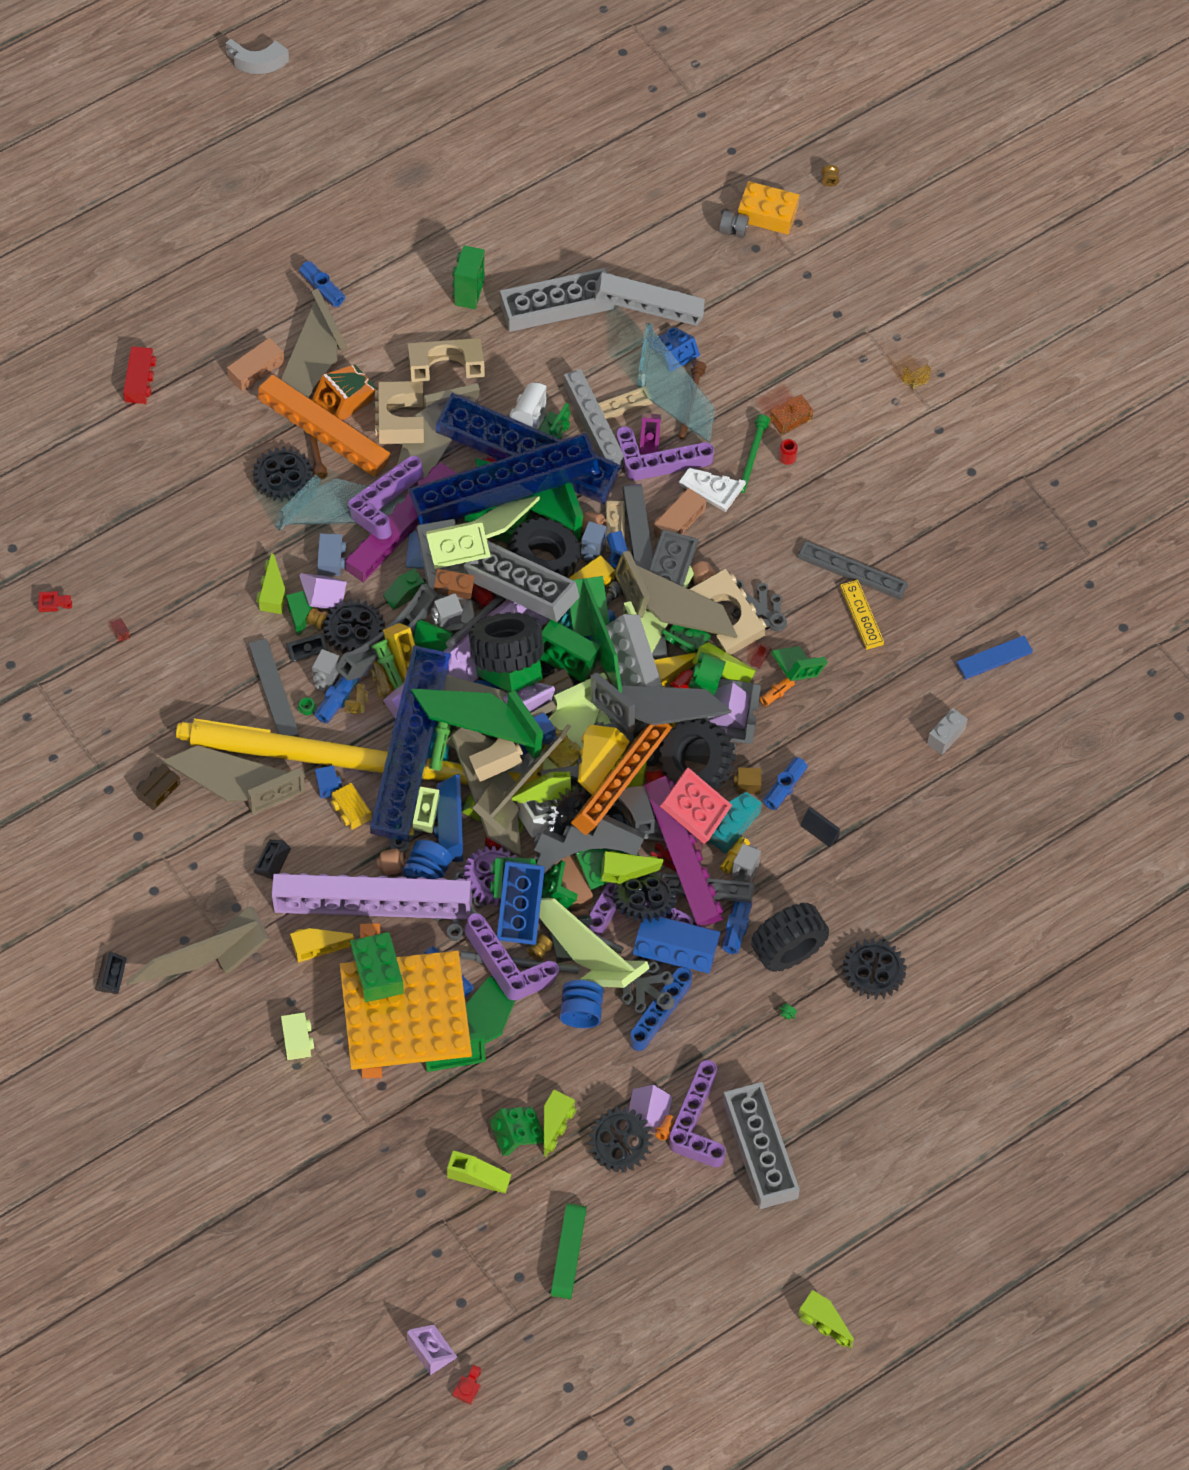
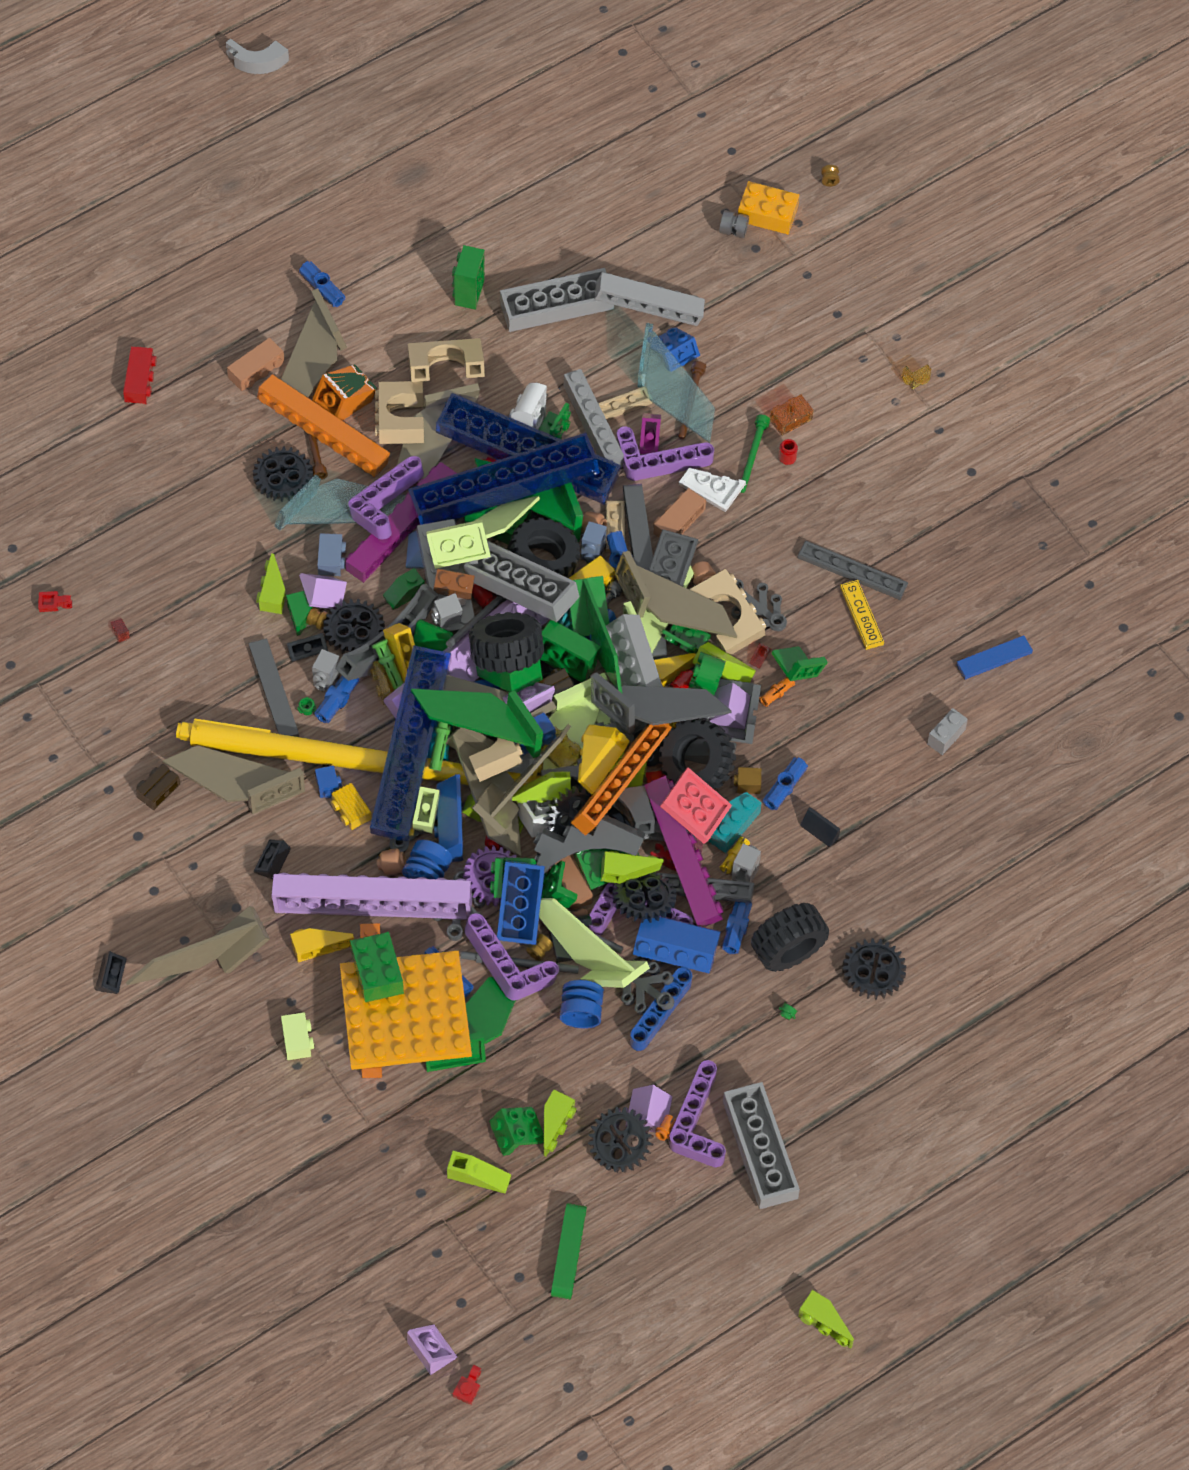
(358, 706): clear yellow bracket -> none

